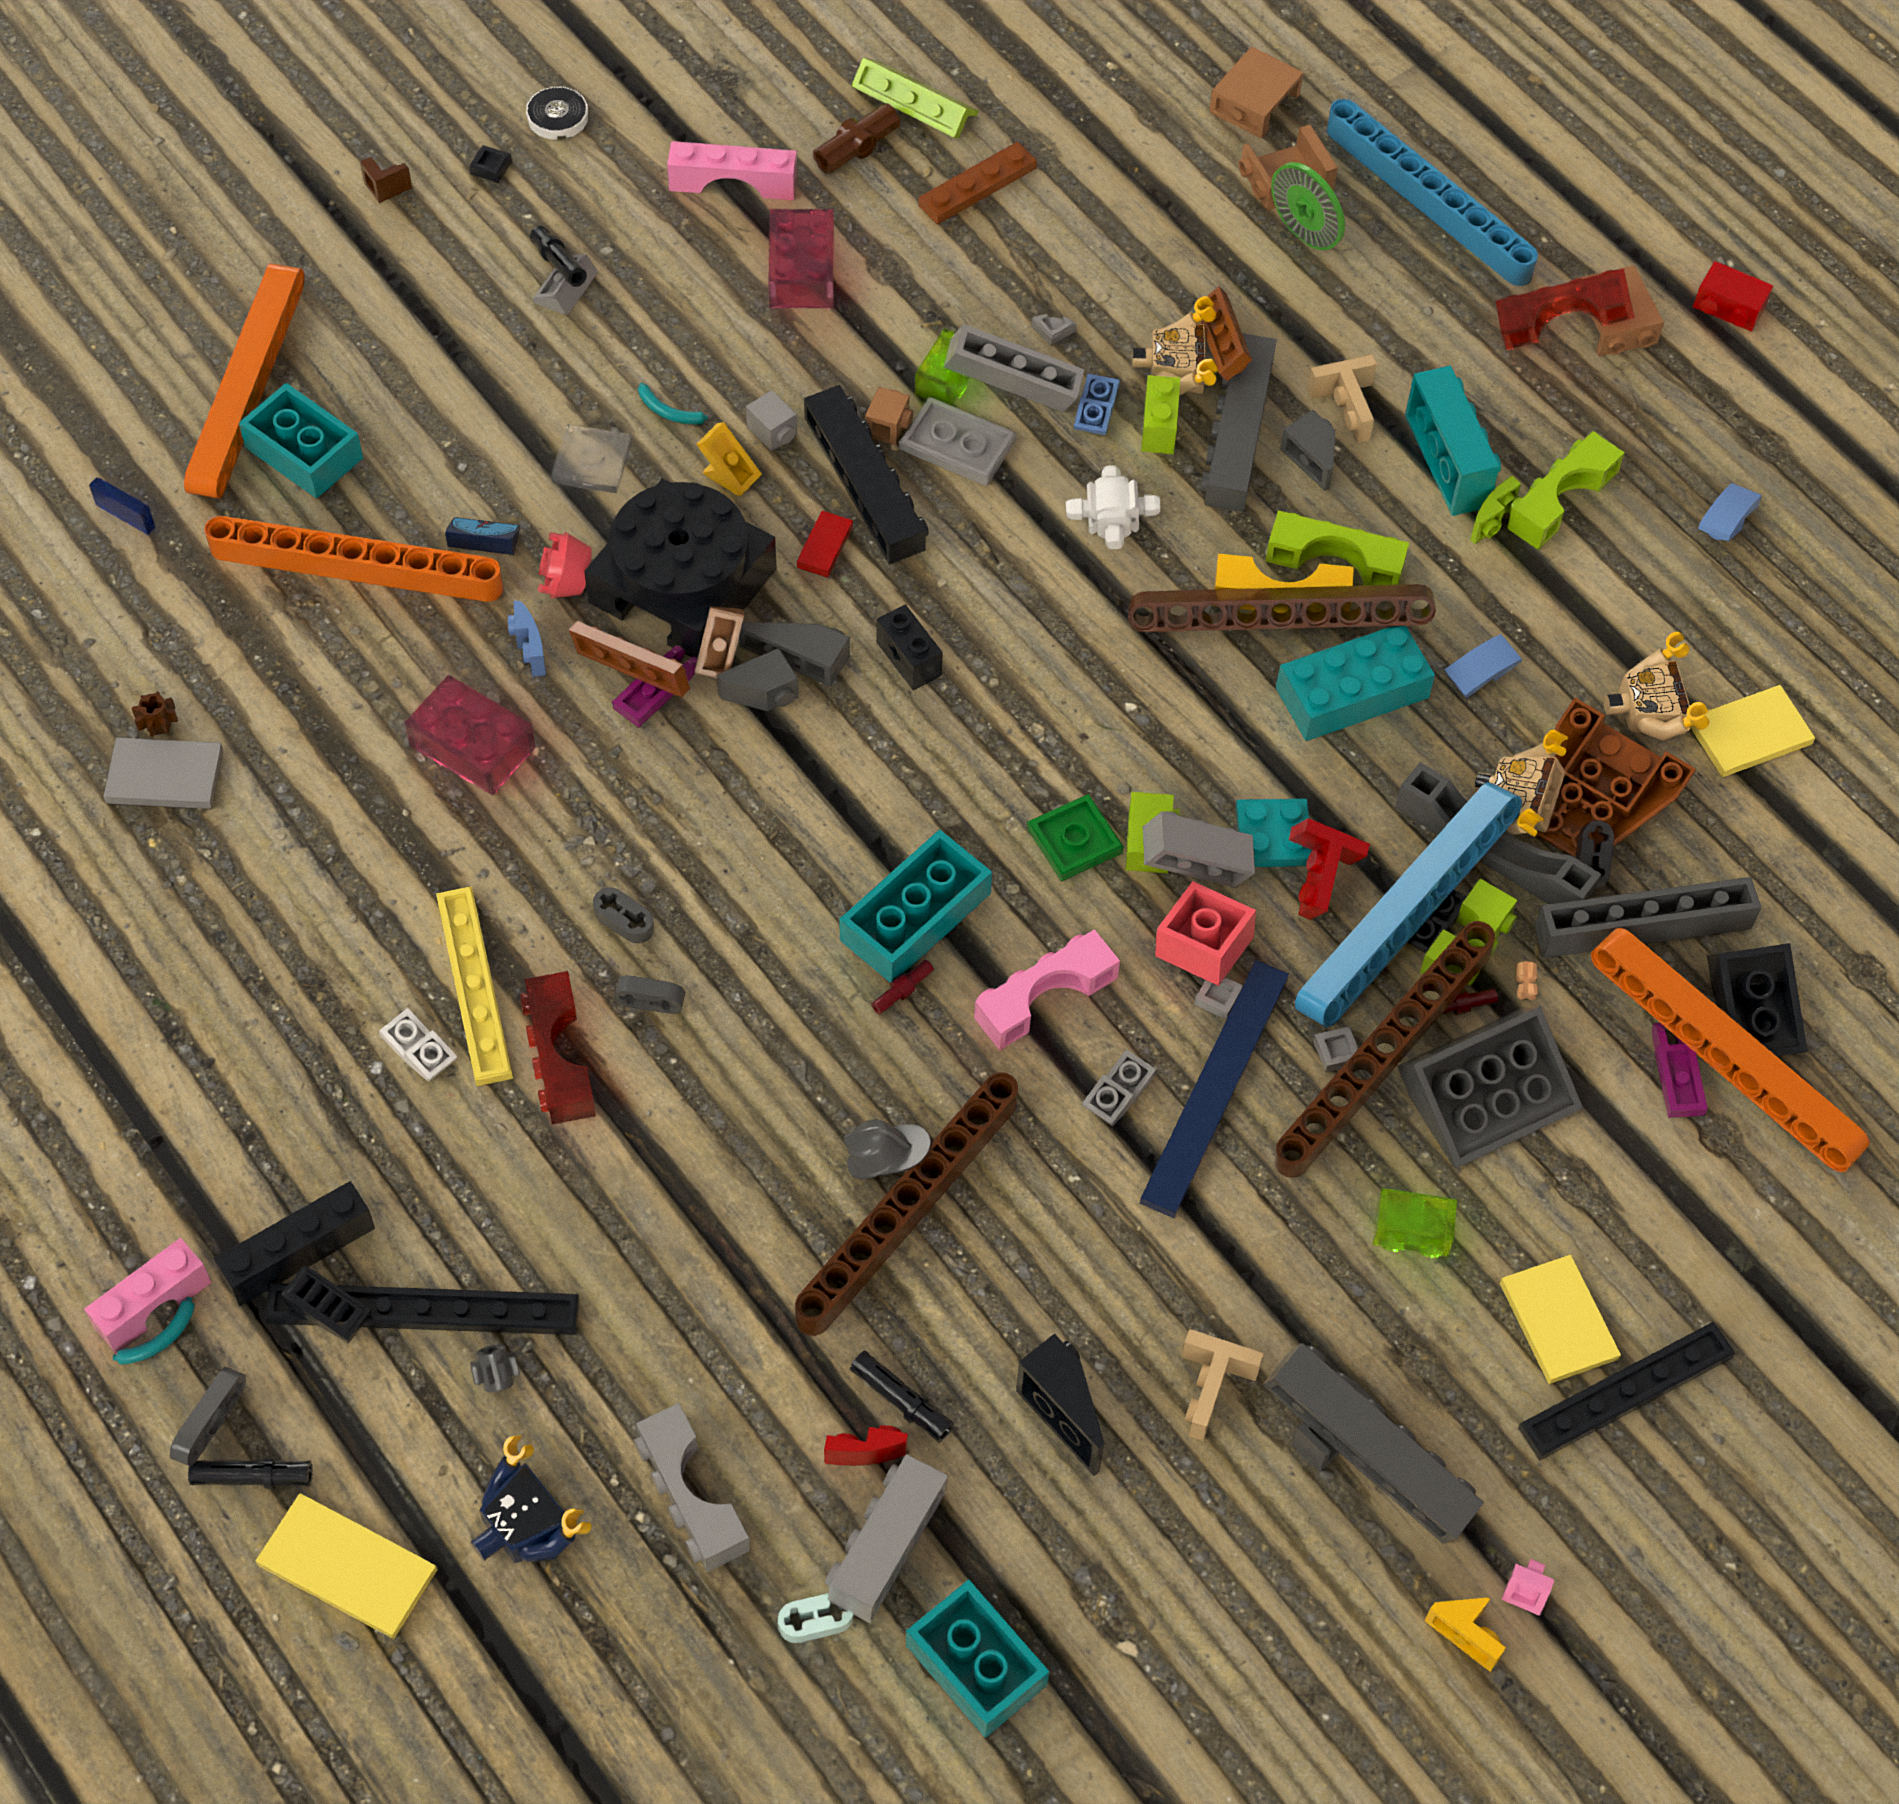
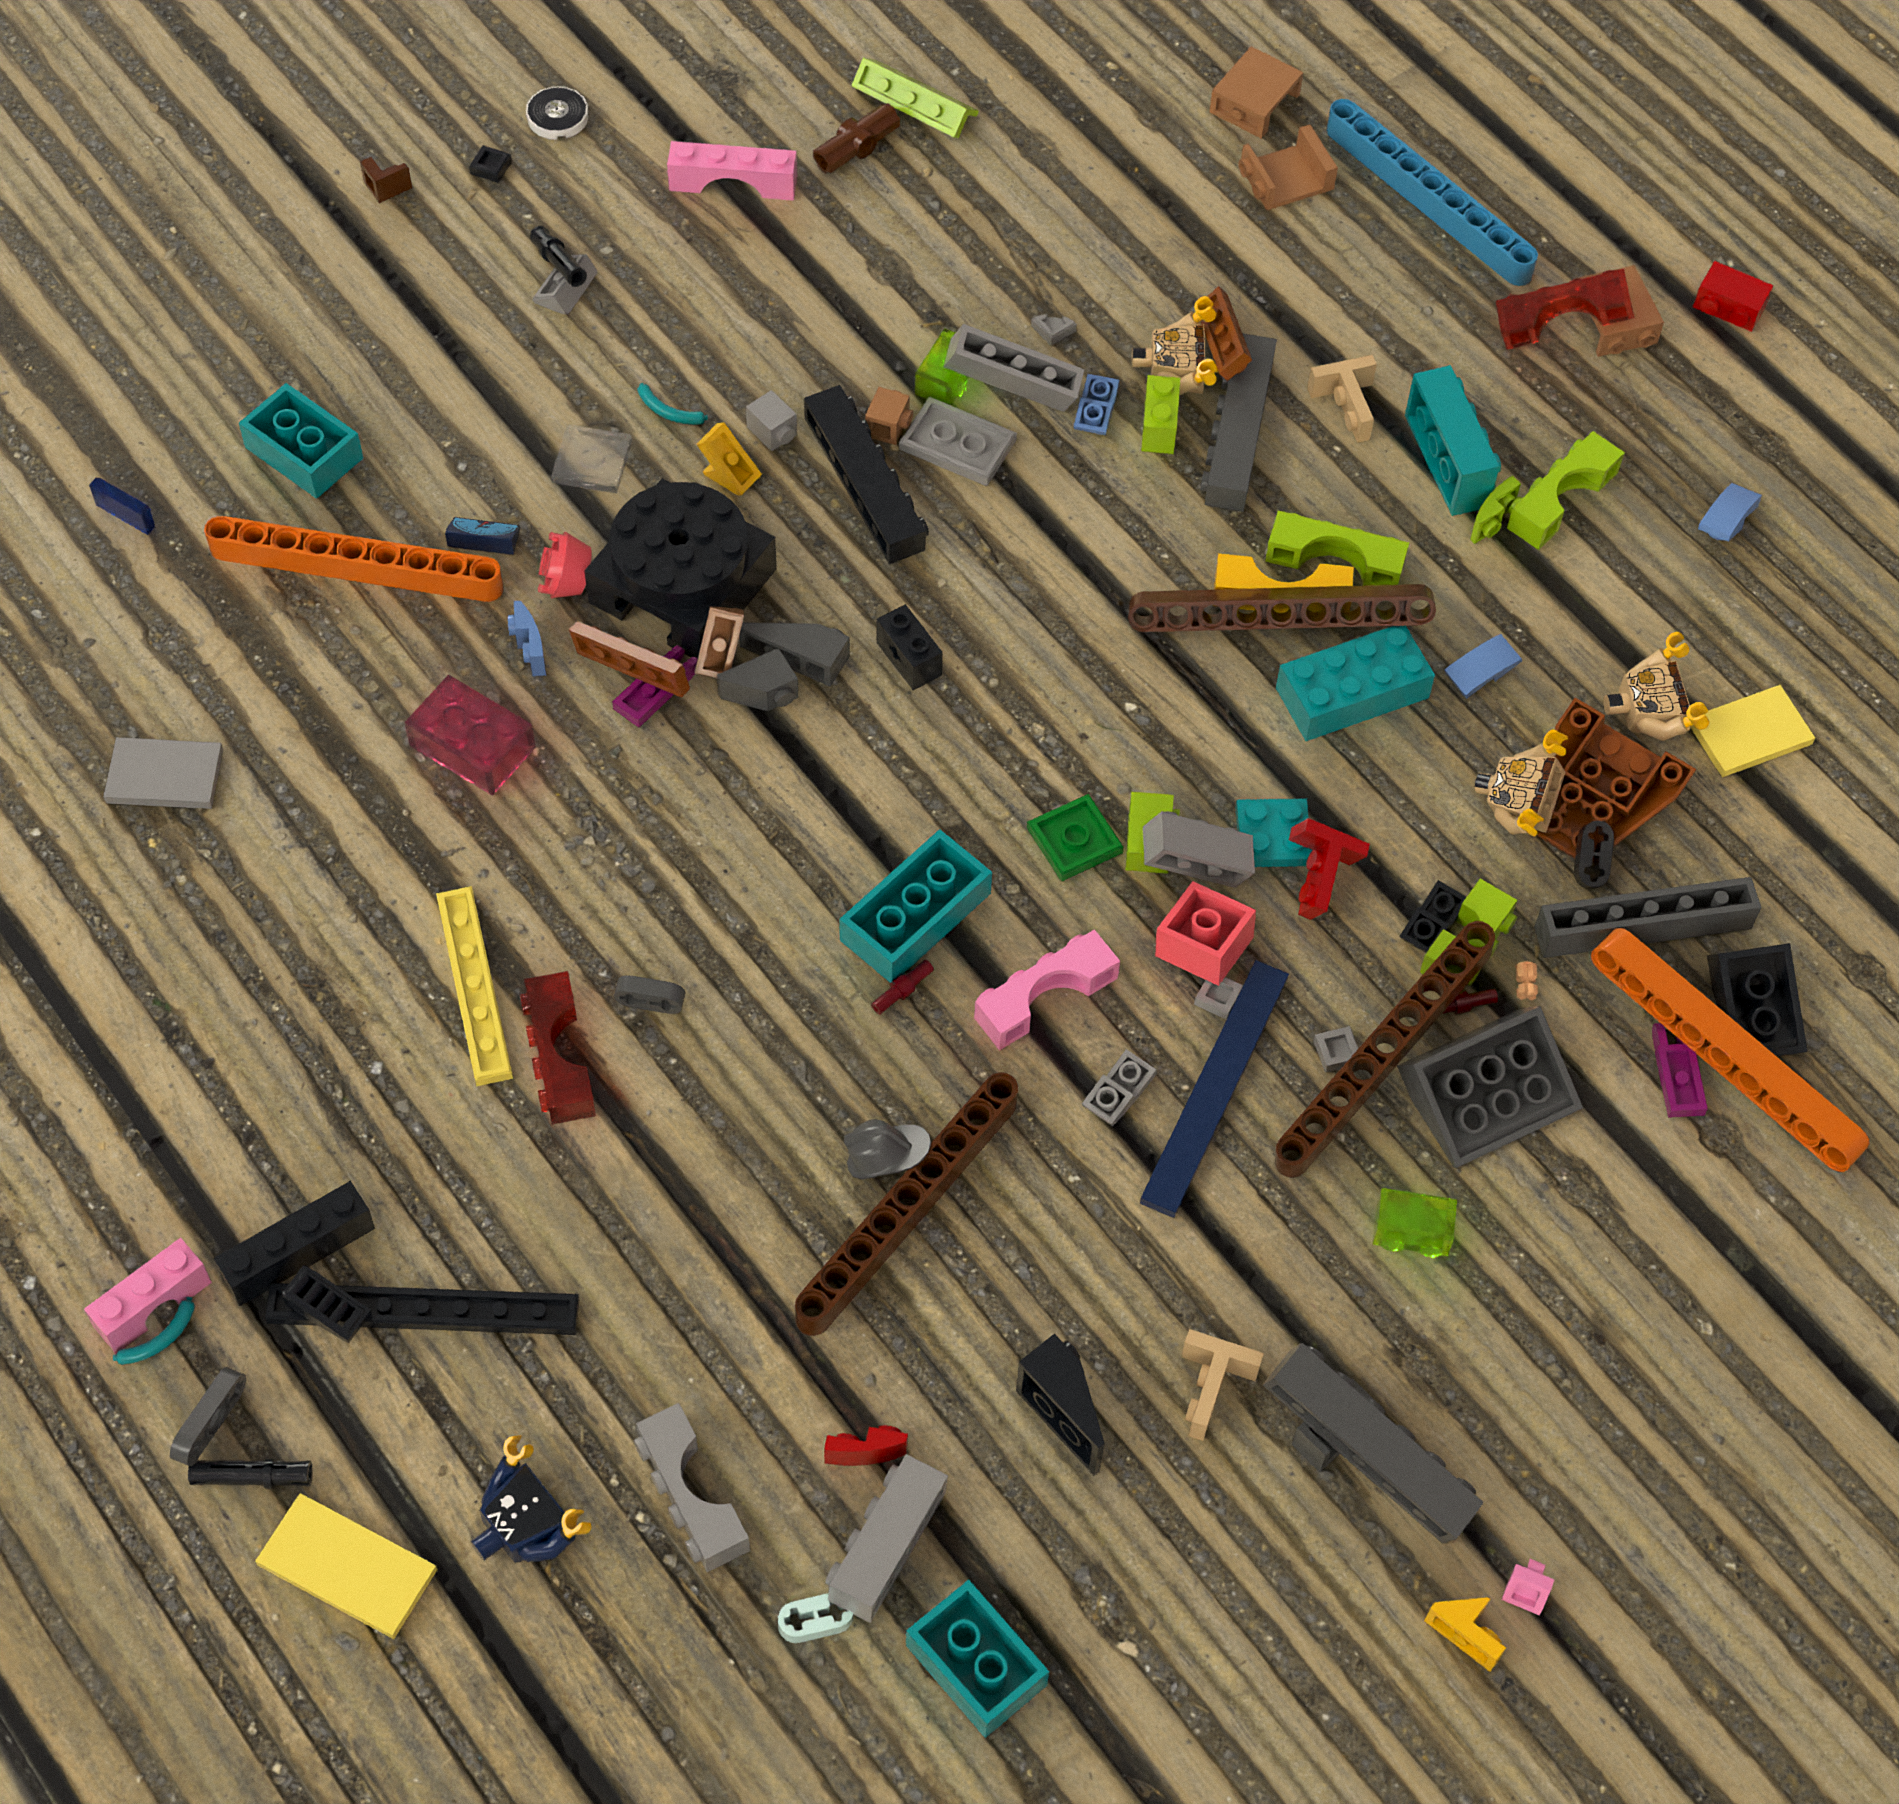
(154, 714): reddish brown gear -> none
(244, 380): orange beam -> none
(417, 1045): white slope -> none
(494, 1368): dark grey gear -> none
(618, 919): dark grey beam -> none
(801, 258): clear pink brick -> none
(824, 544): red tile -> none
(913, 1406): black pin -> none
(977, 182): dark orange plate -> none
(1113, 507): white piece -> none
(1308, 206): piece -> none
(1311, 447): dark grey slope -> none
(1408, 904): dark azure beam -> none
(1547, 875): dark grey arch -> none
(1559, 1319): light yellow tile -> none
(1626, 1391): black tile -> none

